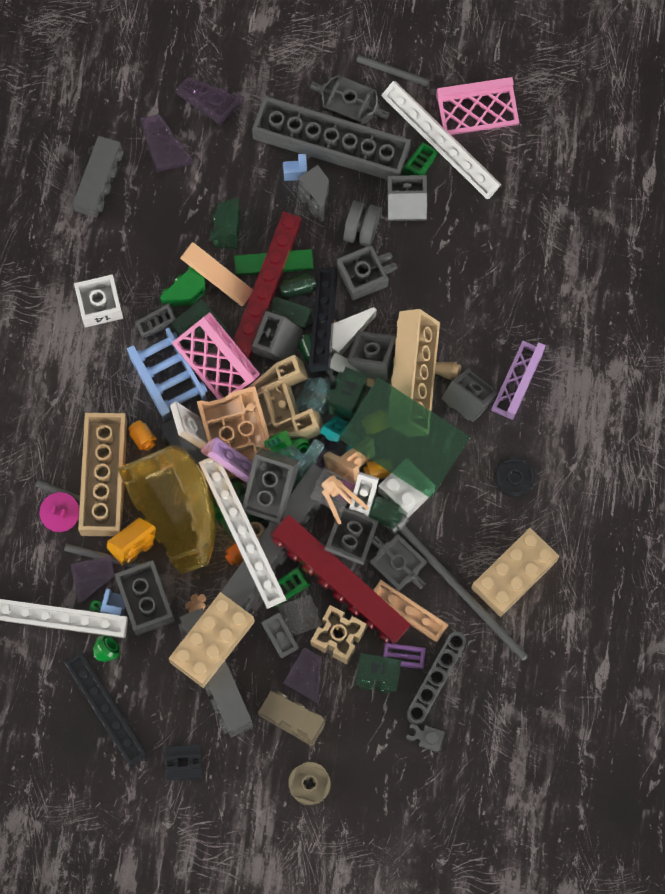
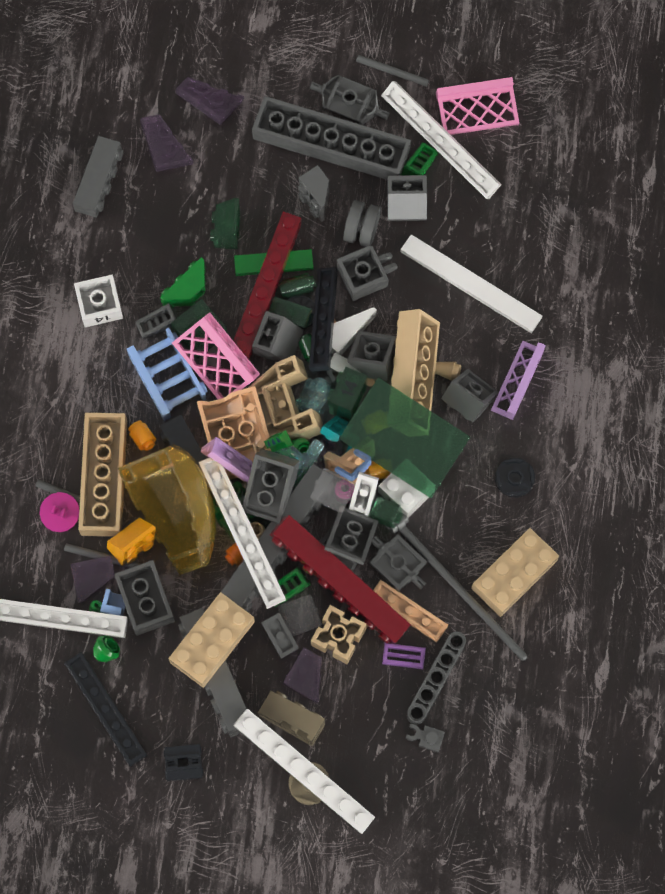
(189, 425): white tile -> none
(196, 602): light nougat plant -> none
(217, 274): light nougat tile -> none
(295, 169): light blue panel -> none
(304, 771): none -> white plate
(333, 487): light nougat plant -> none
(361, 468): none -> medium blue piece
(378, 673): clear green brick -> none
(471, 283): none -> white tile

